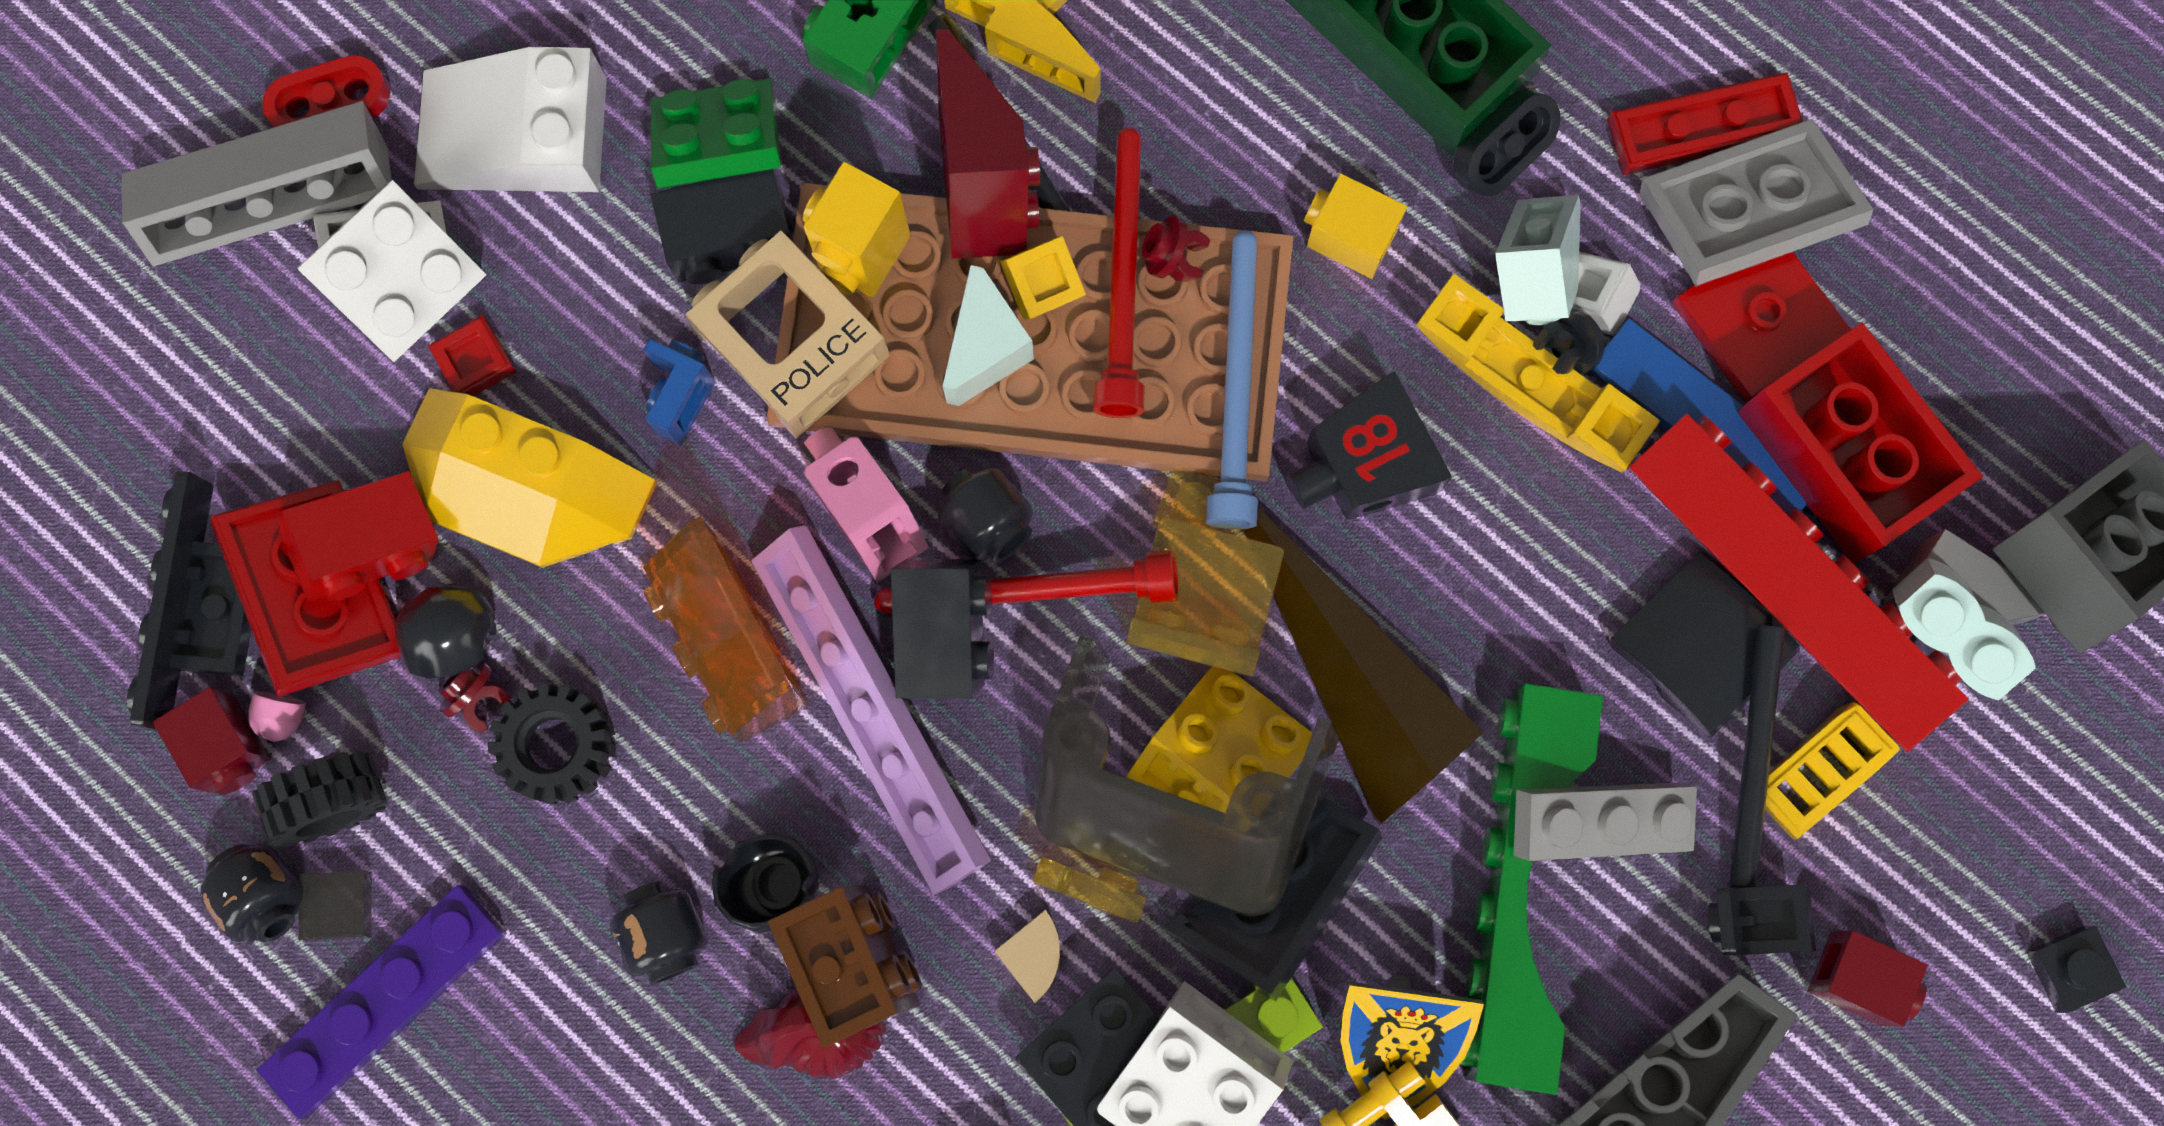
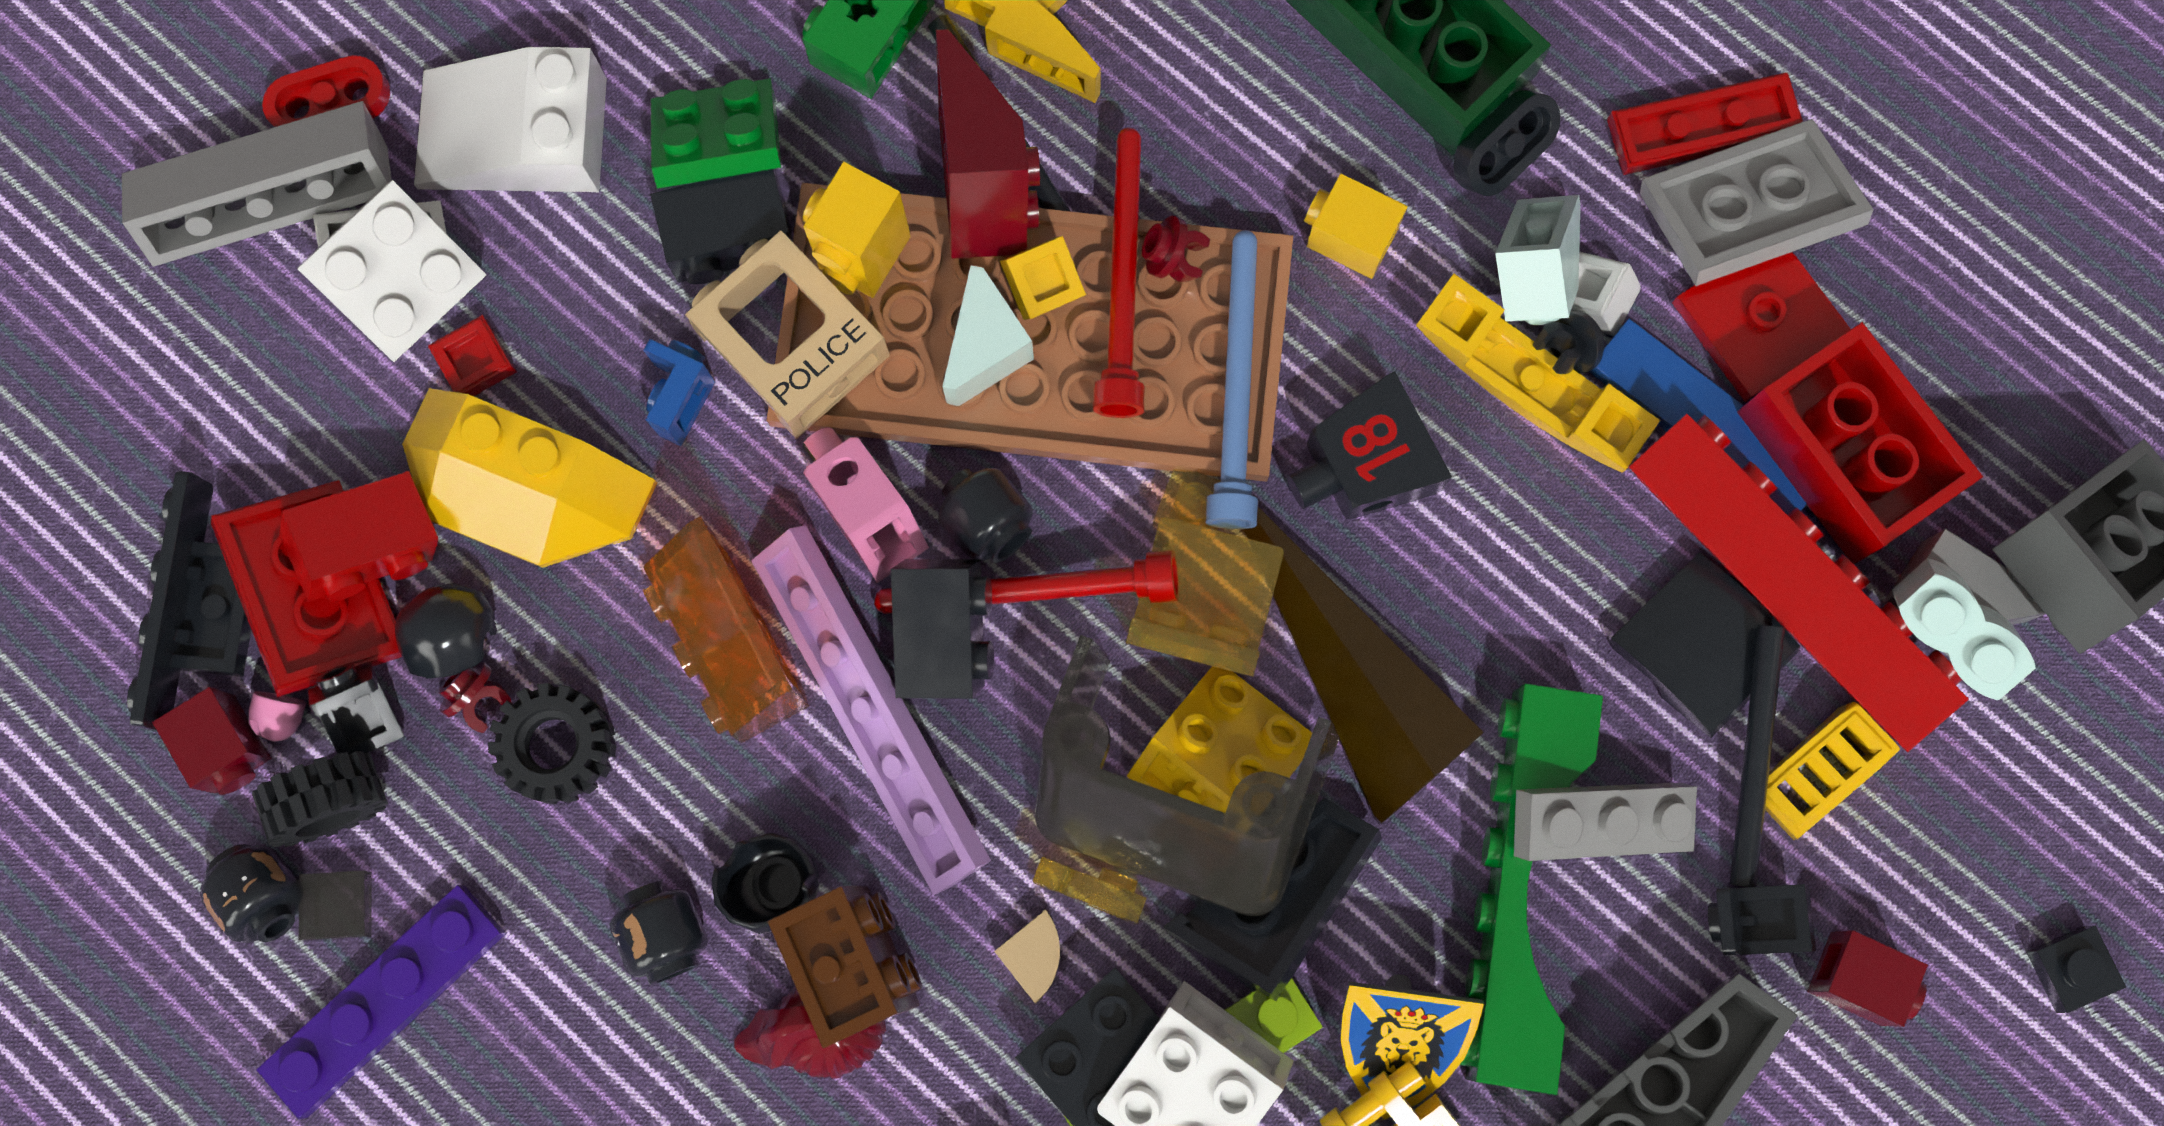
(354, 709): none -> black bracket

